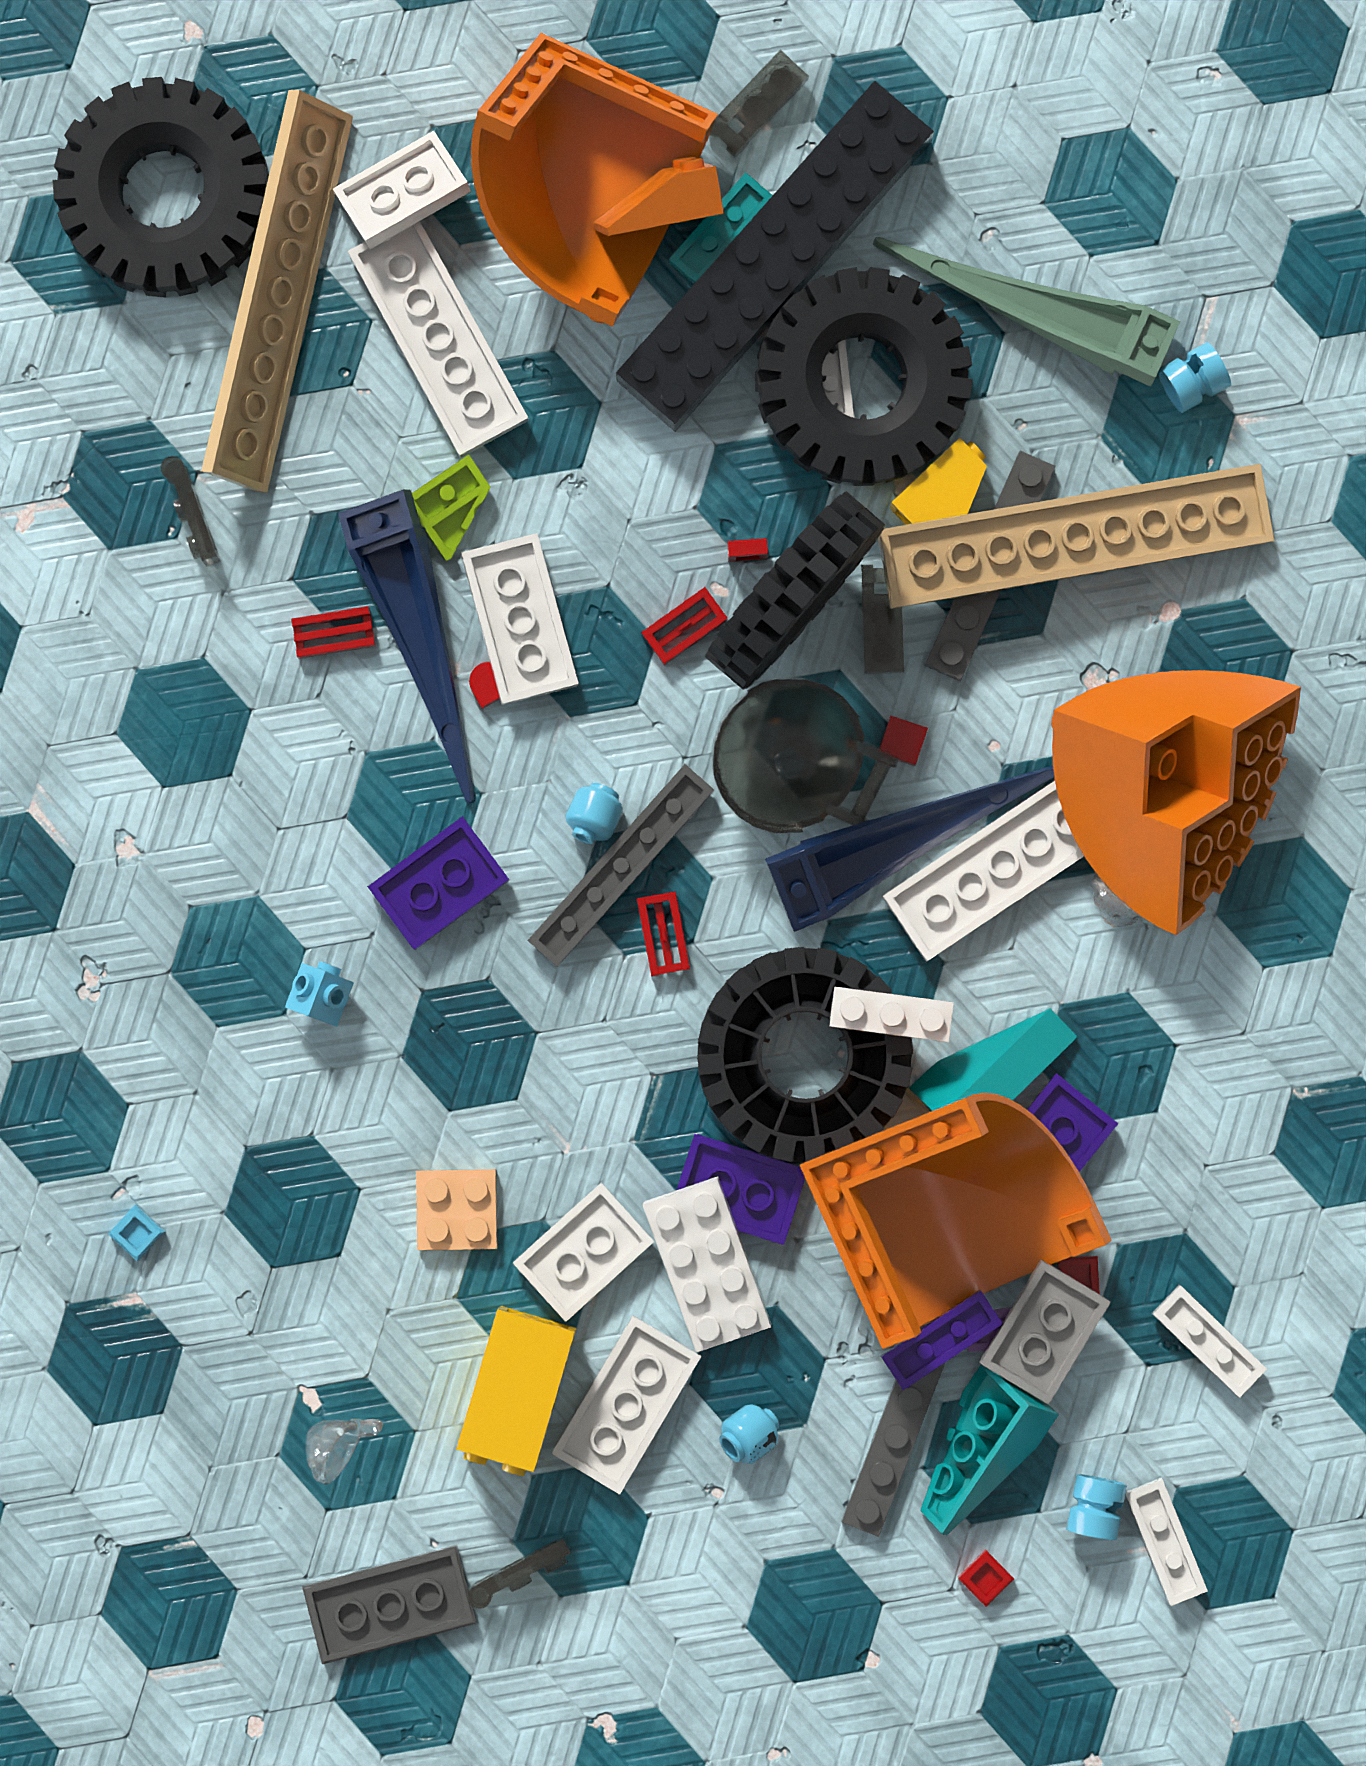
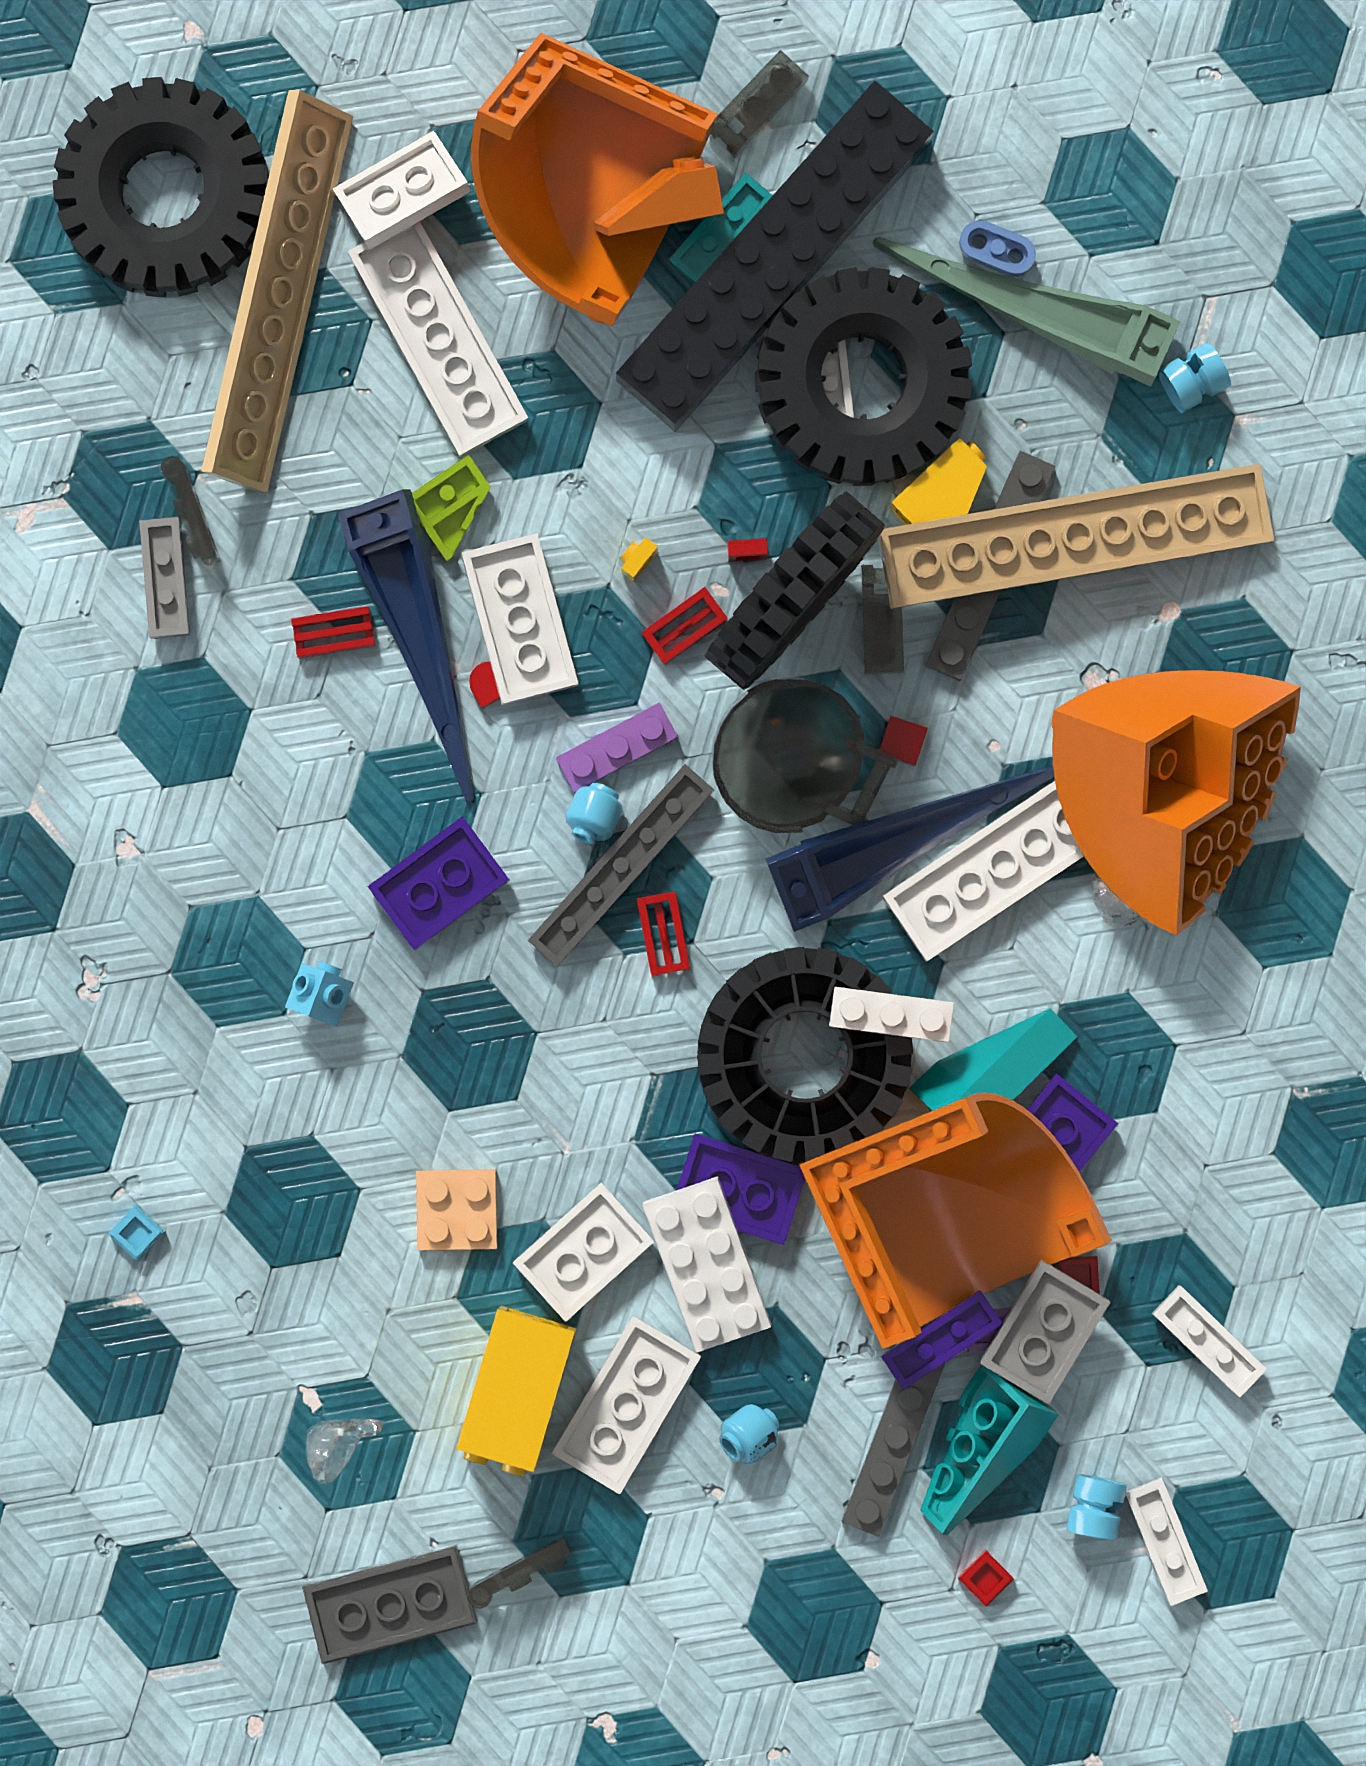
(164, 578): none -> light grey plate
(617, 747): none -> medium lavender plate
(637, 558): none -> yellow plate
(998, 246): none -> medium blue plate

